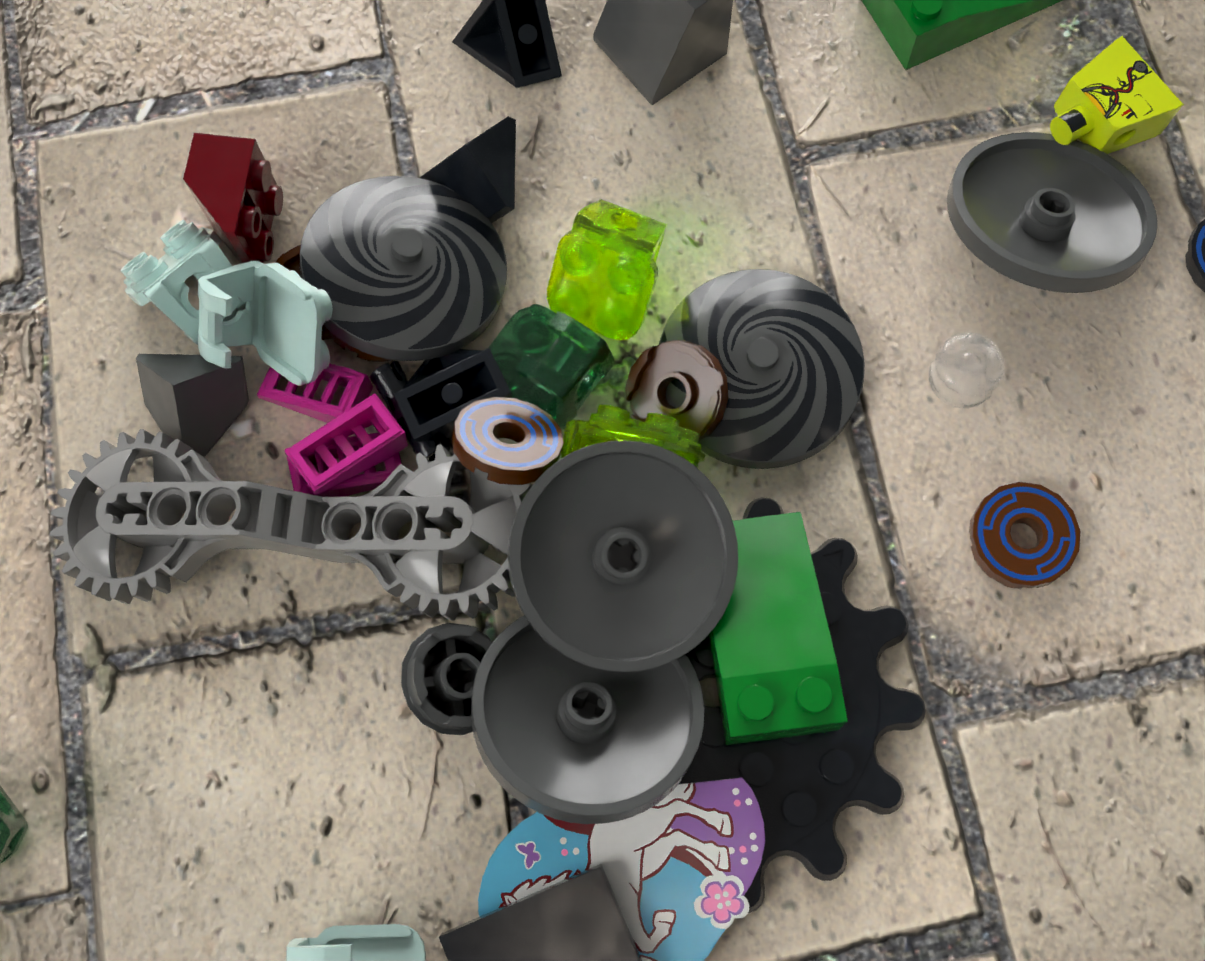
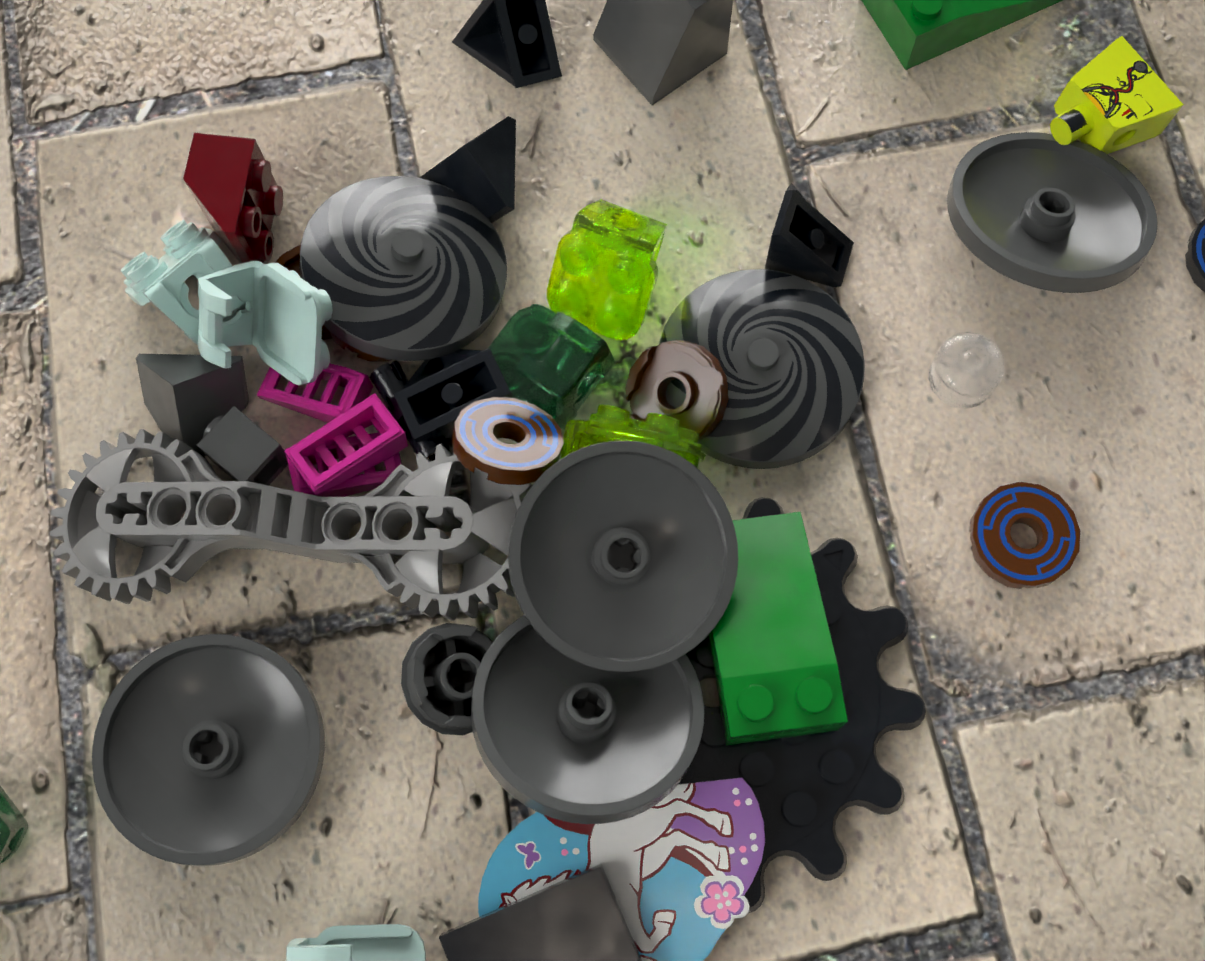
(208, 750): none -> dark grey dish
(243, 449): none -> dark grey brick
(807, 243): none -> black slope

